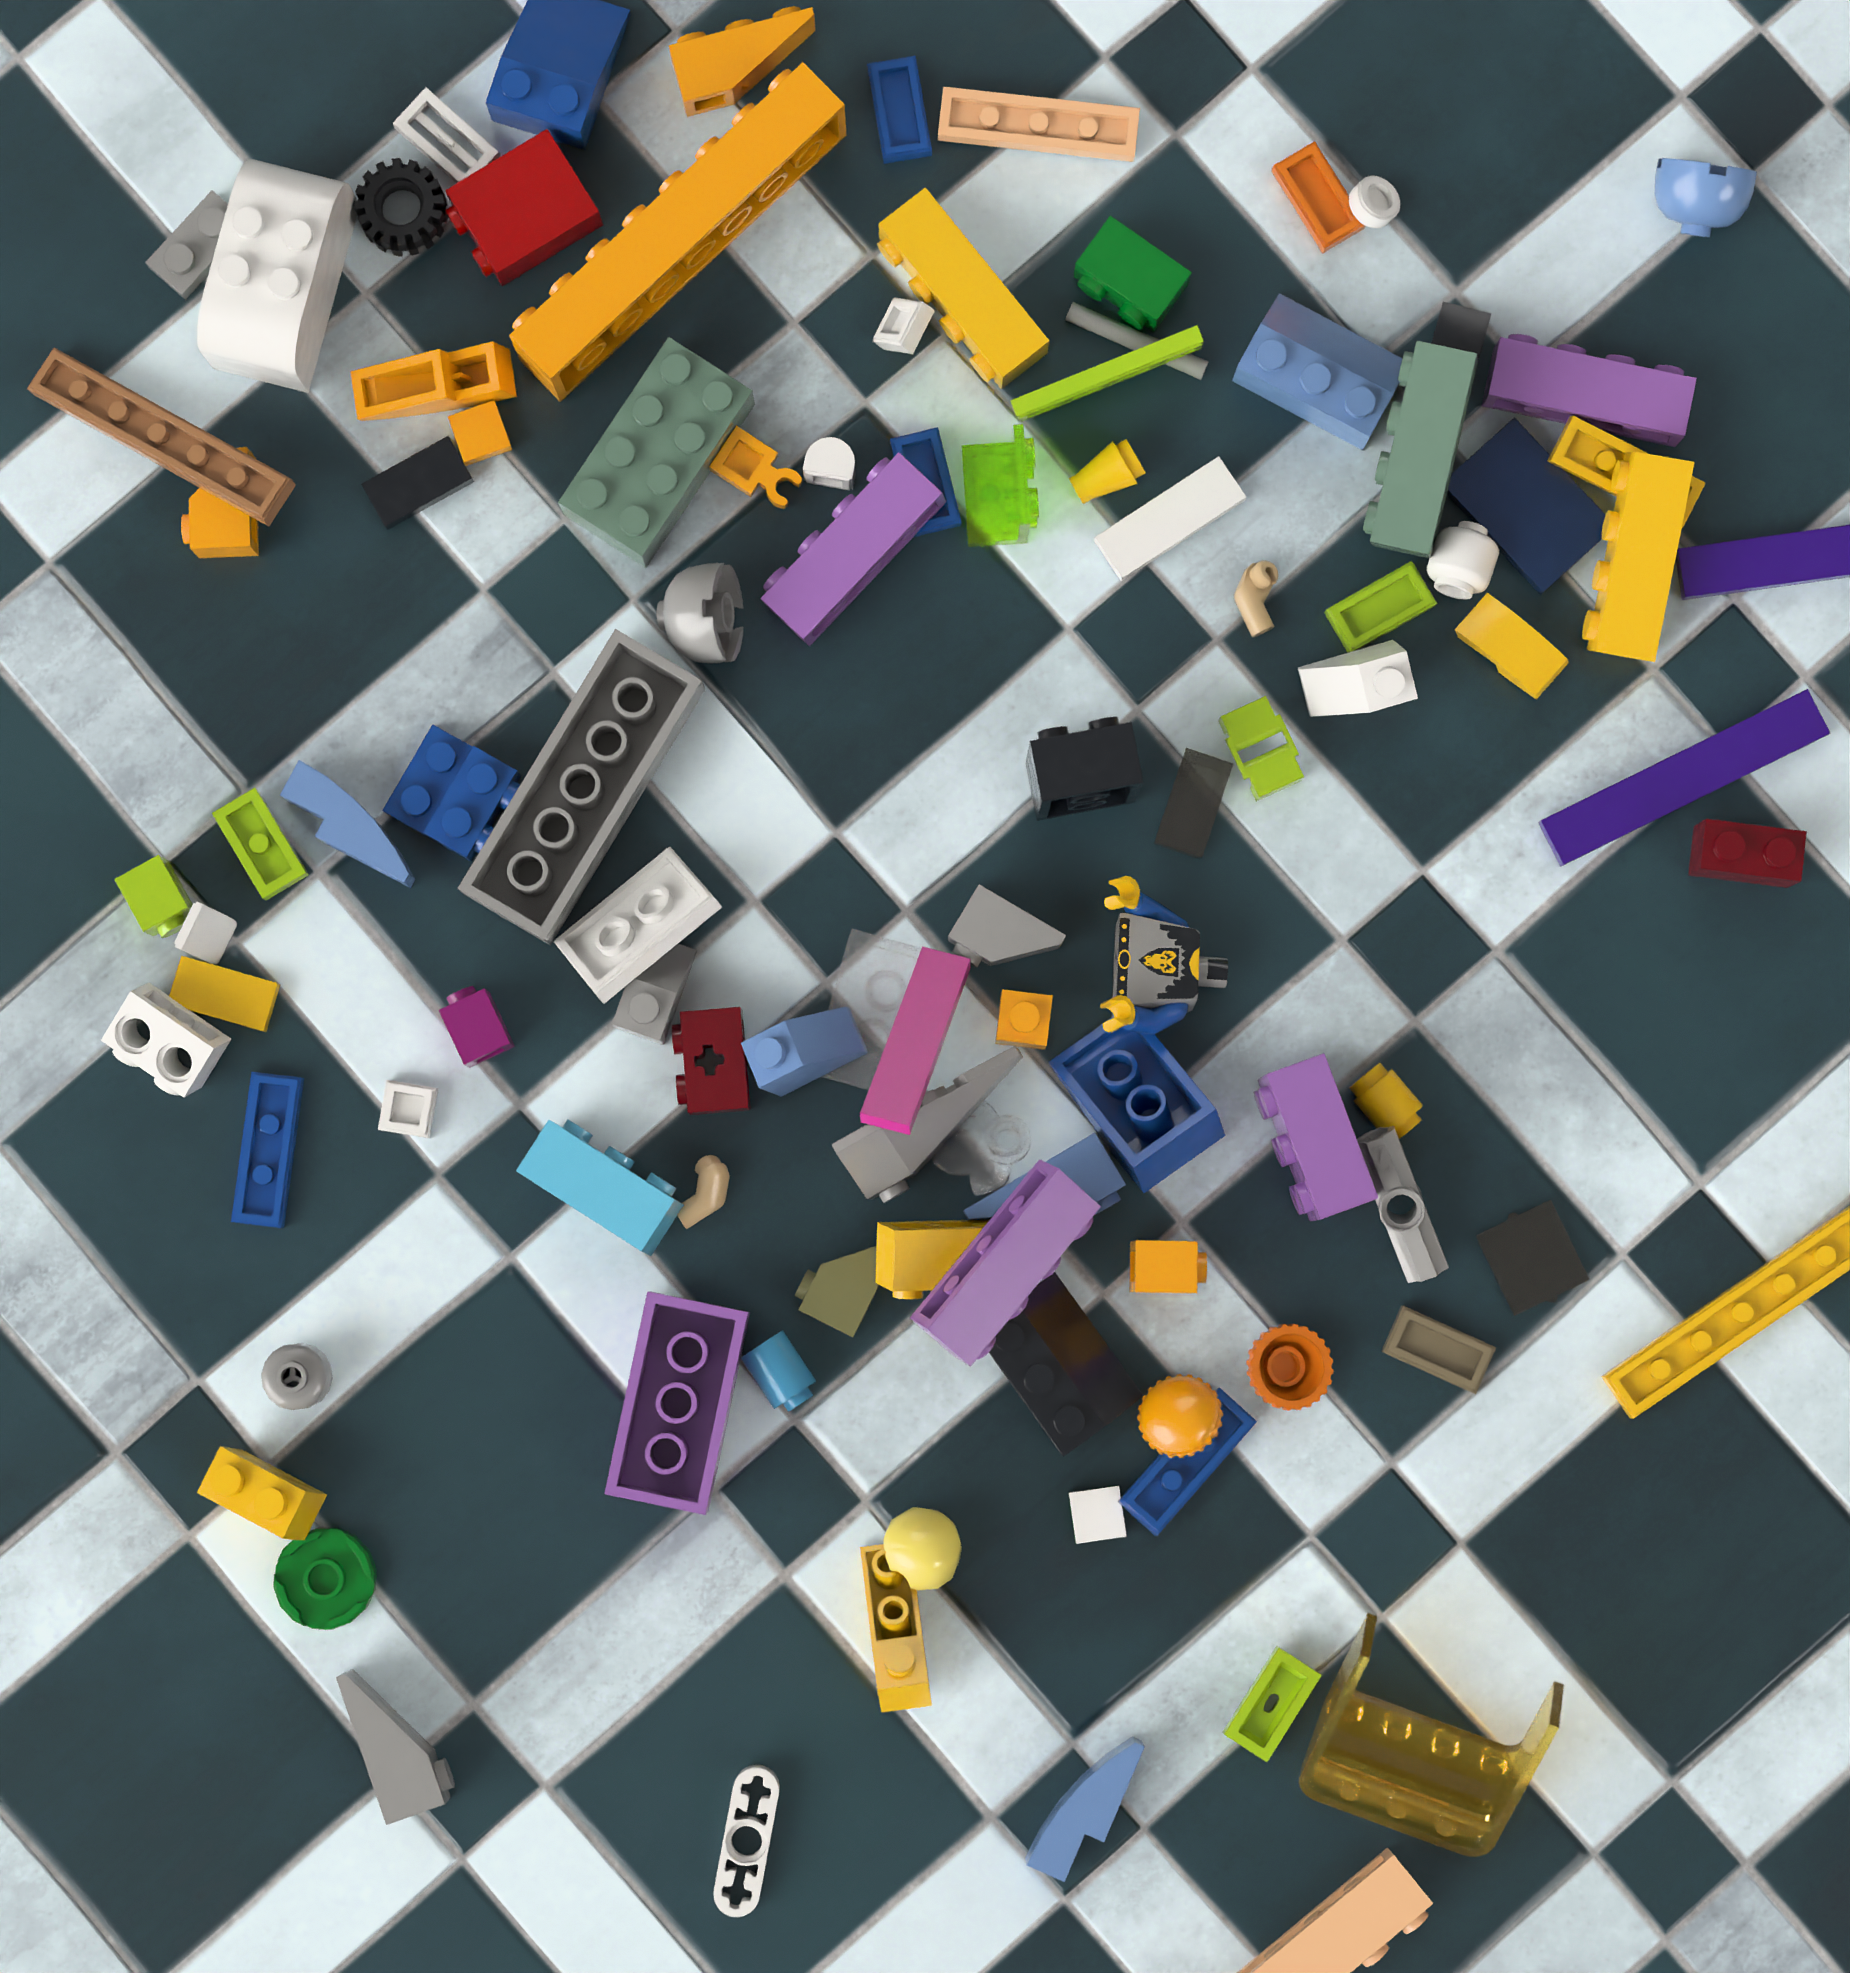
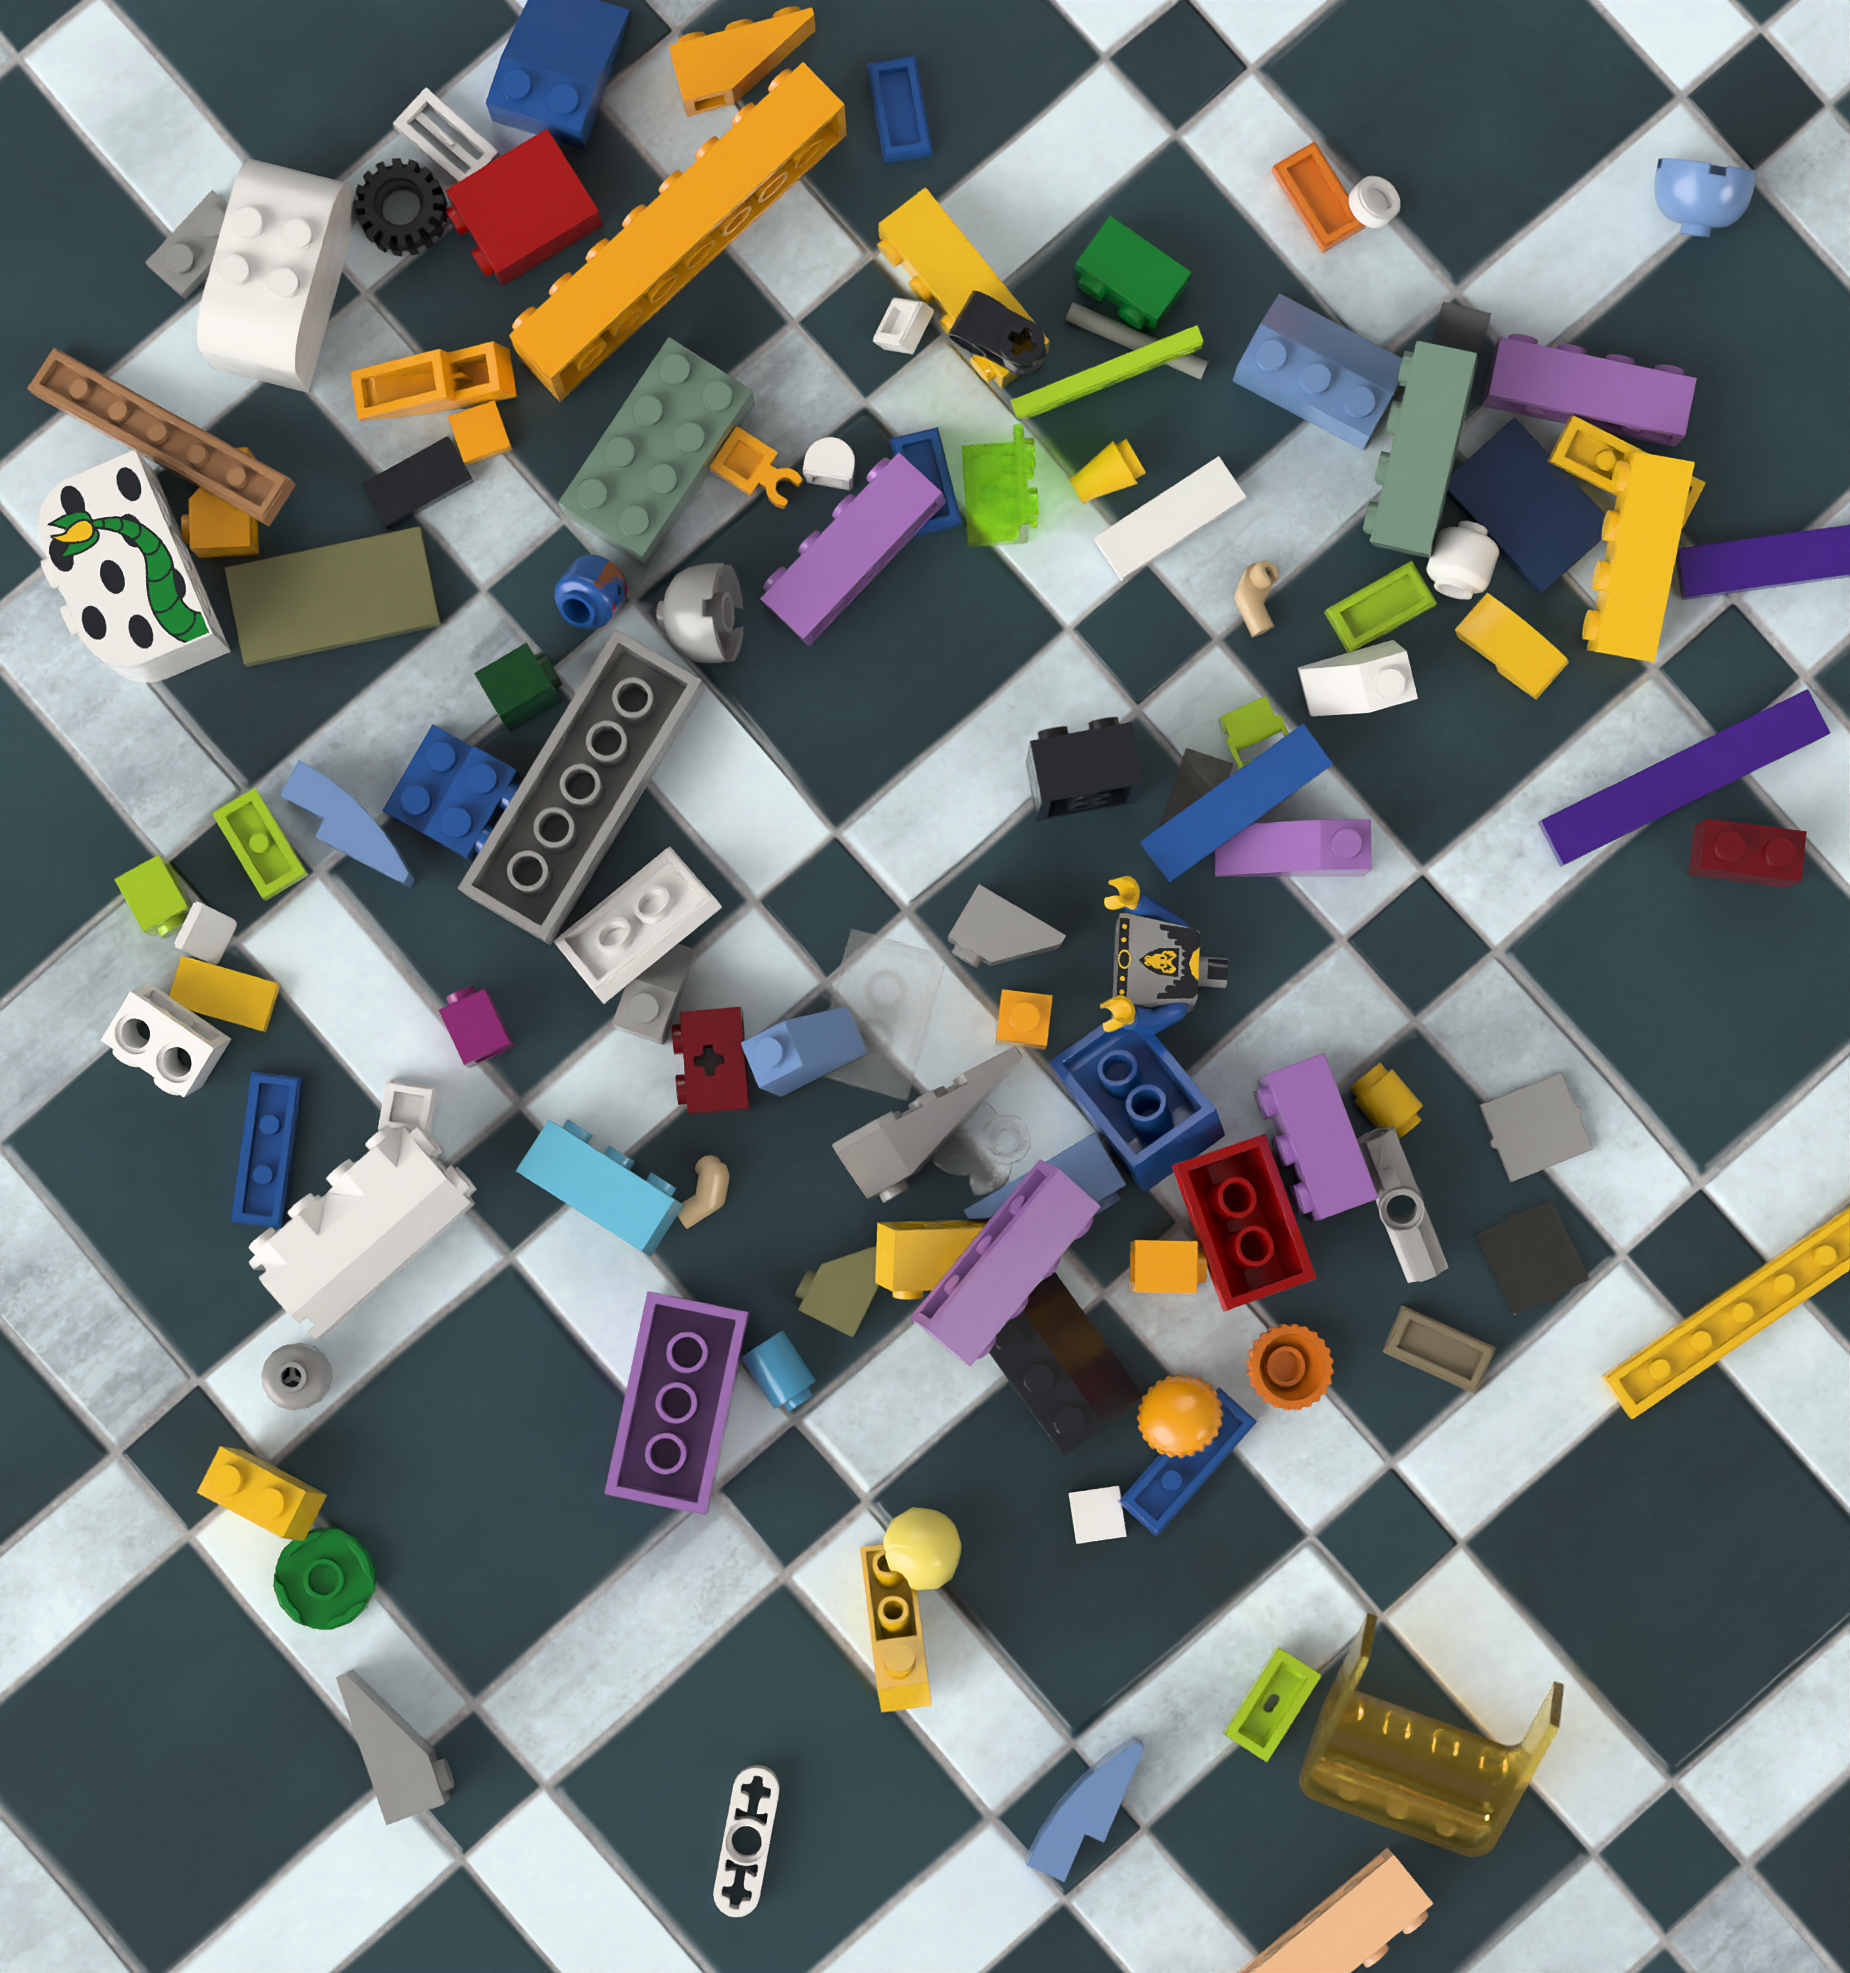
(127, 572): none -> white brick
(332, 596): none -> olive tile
(363, 1229): none -> white brick
(520, 685): none -> dark green brick
(590, 592): none -> blue head
(915, 1041): dark pink tile -> none
(990, 330): none -> black piece
(1038, 124): light nougat plate -> none
(1236, 803): none -> blue tile
(1244, 1222): none -> red slope
(1298, 850): none -> medium lavender slope
(1535, 1127): none -> light grey piece

